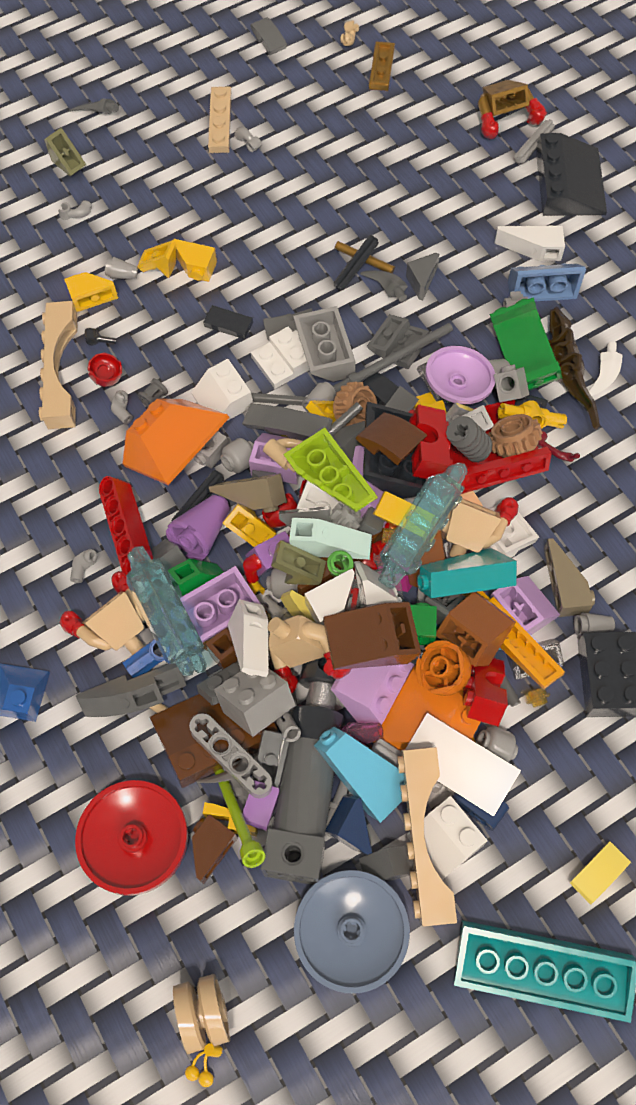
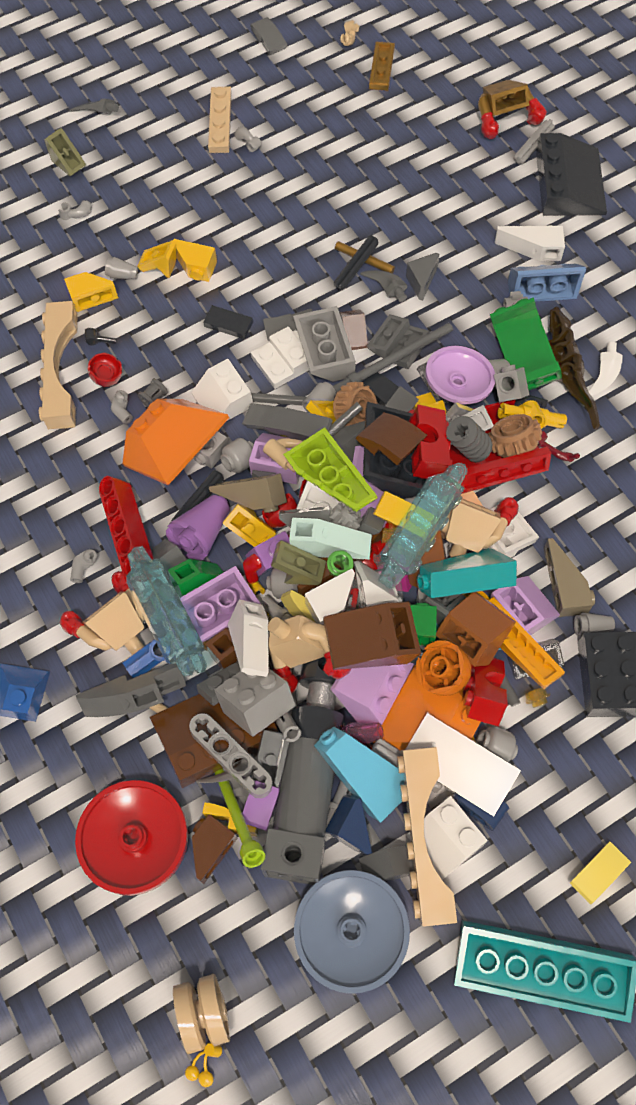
(355, 328): none -> slope

